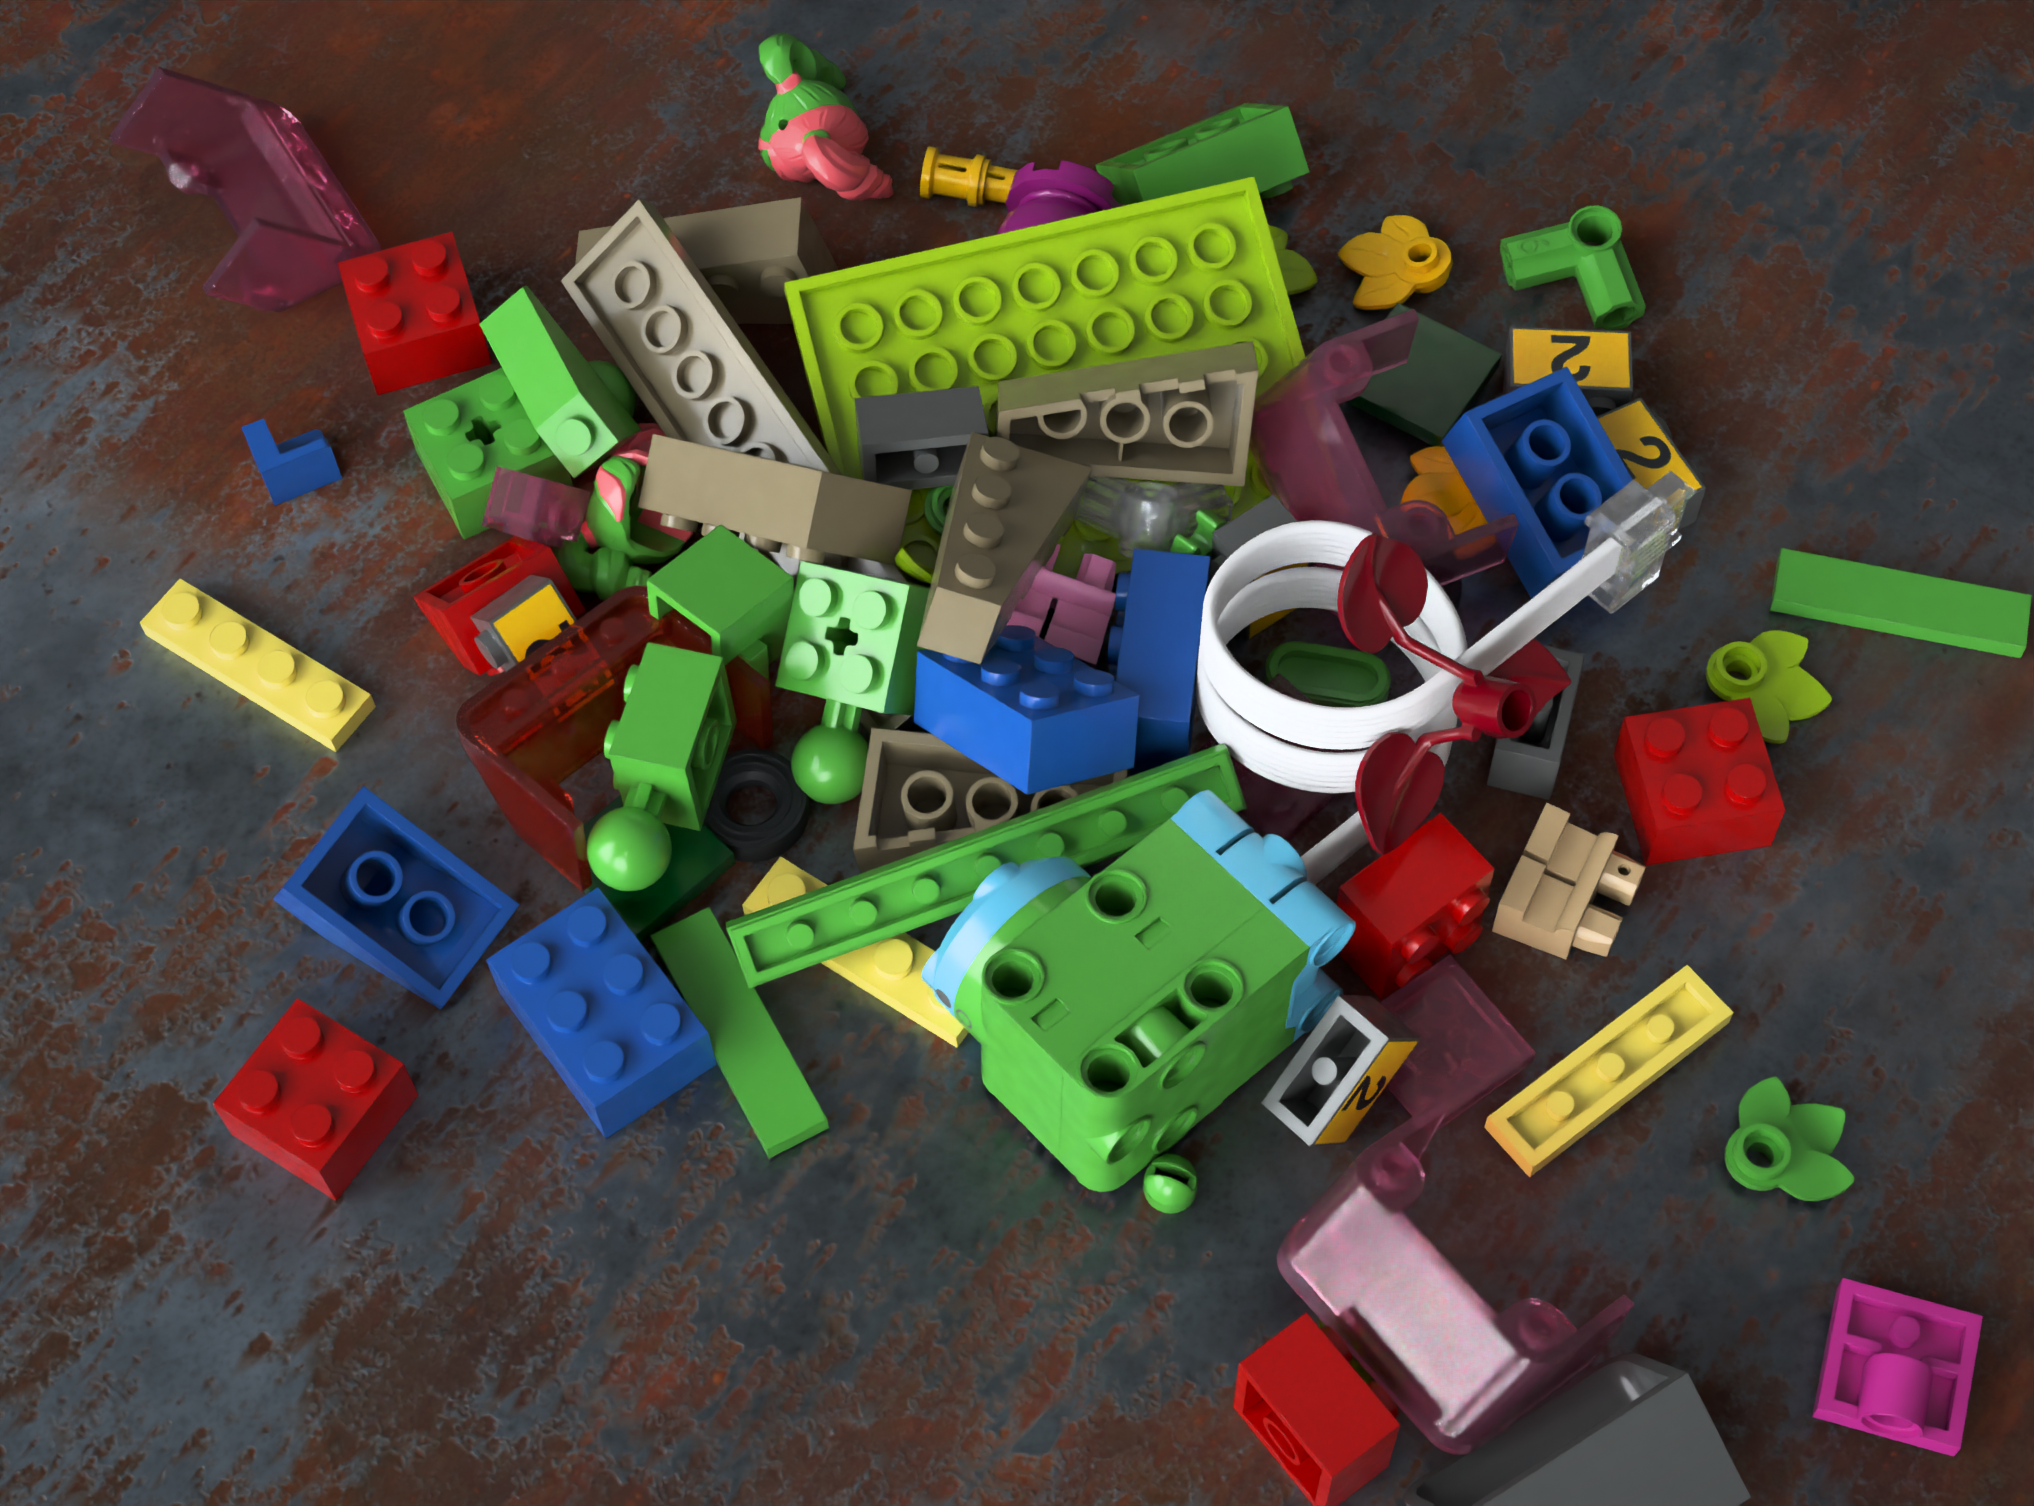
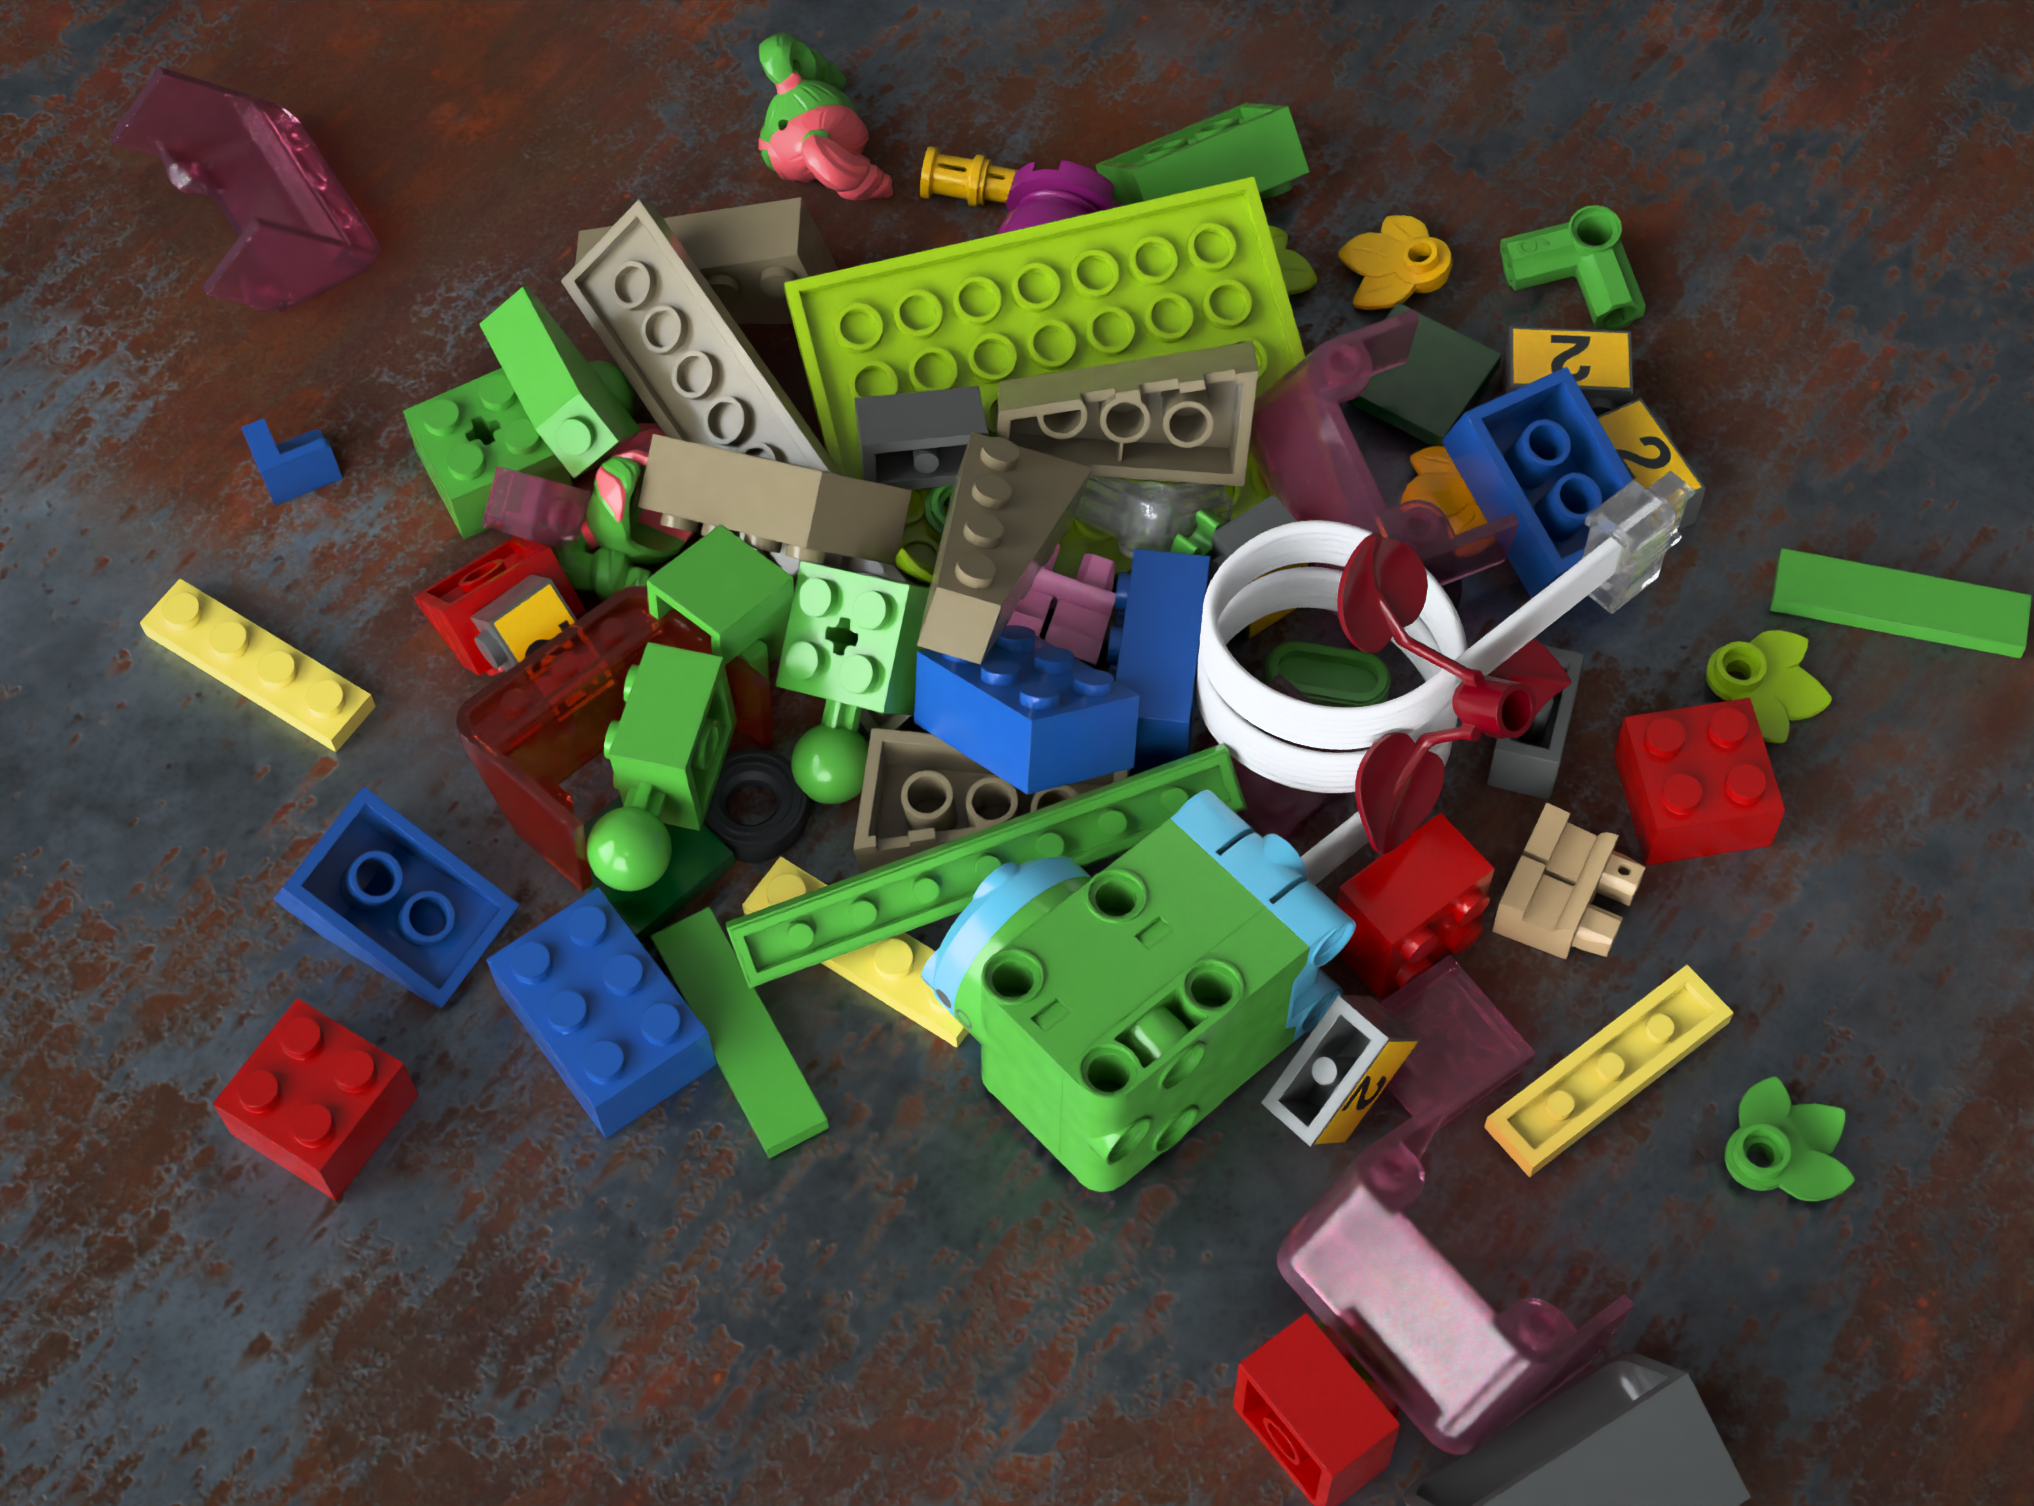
(414, 313): red brick -> none
(1165, 1192): bright green hinge -> none
(1898, 1367): dark pink plate -> none

